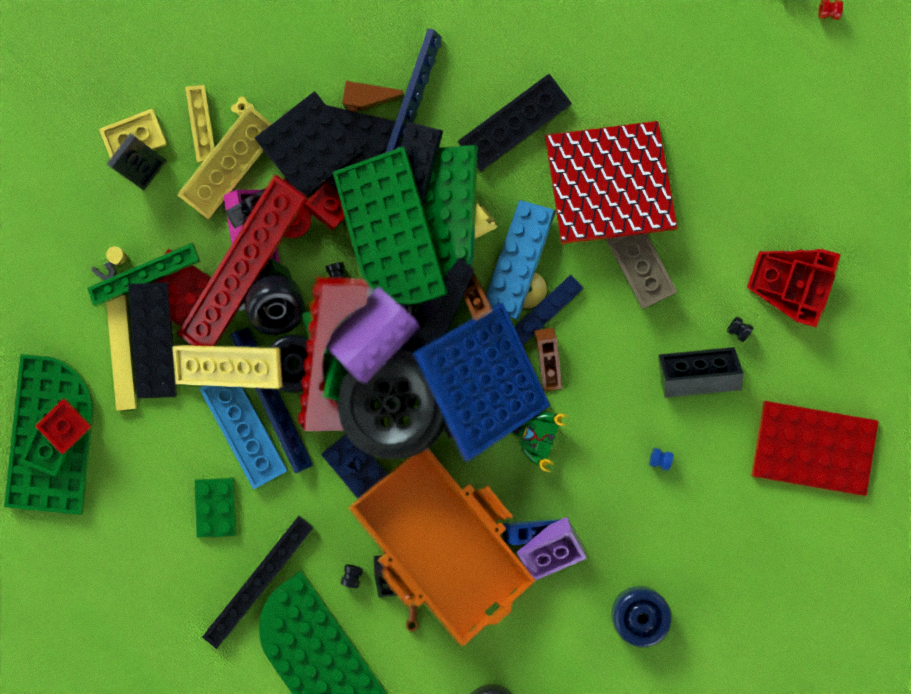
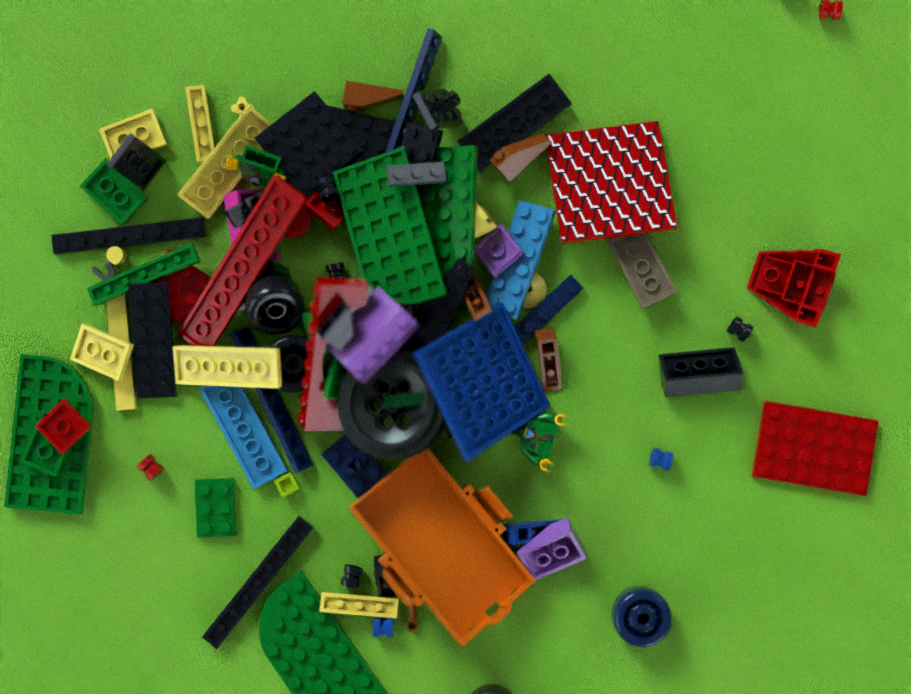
(101, 352): none -> light yellow plate
(114, 192): none -> green plate
(129, 235): none -> black plate
(150, 467): none -> red wheel
(256, 166): none -> green torso
(286, 484): none -> lime plate
(327, 189): none -> black wheel
(337, 327): none -> black slope
(359, 605): none -> light yellow plate
(383, 627): none -> blue wheel
(404, 400): none -> dark green piece
(415, 174): none -> dark grey plate
(439, 108): none -> black plate
(498, 250): none -> medium lavender tile
(517, 156): none -> dark orange slope

